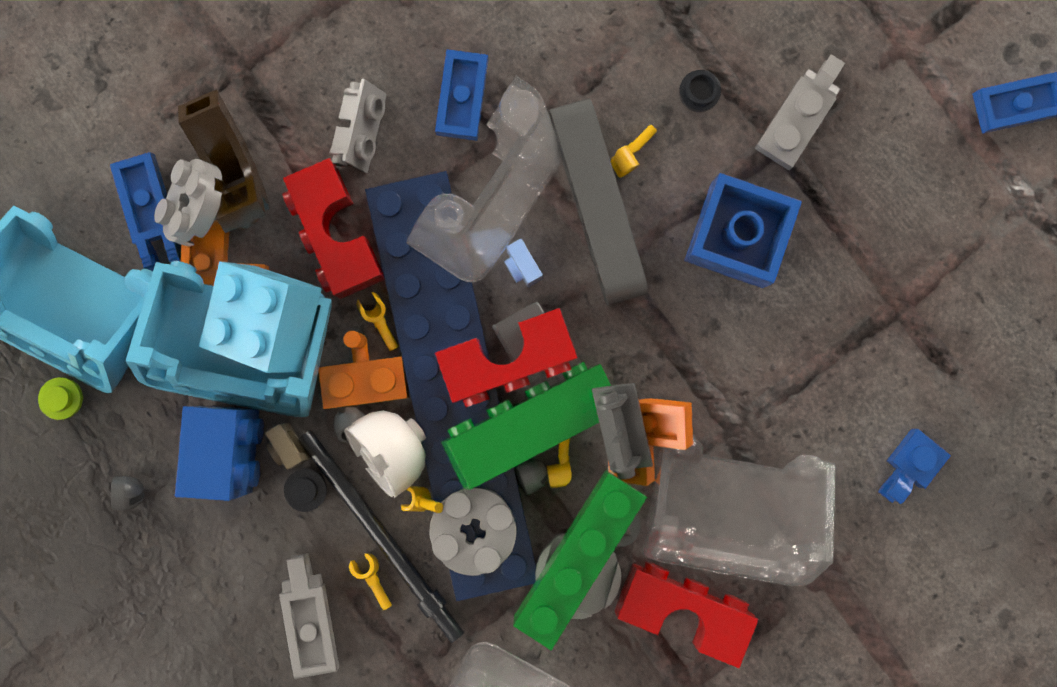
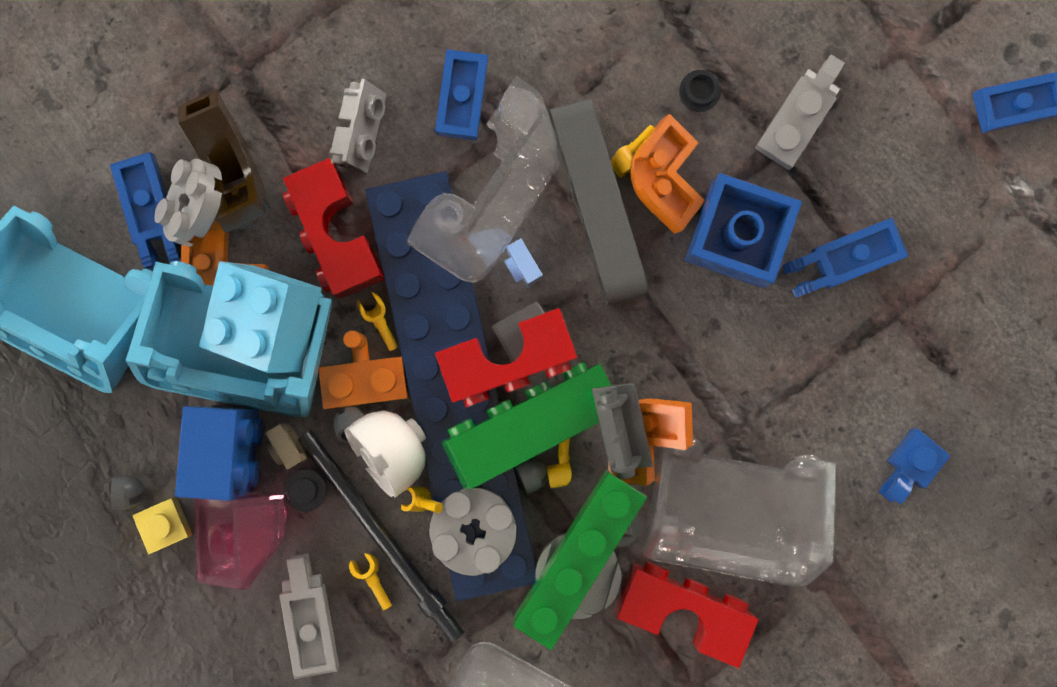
(60, 398): lime plate -> none
(162, 525): none -> light yellow plate
(237, 537): none -> clear pink slope
(656, 174): none -> orange plate
(850, 256): none -> blue hinge

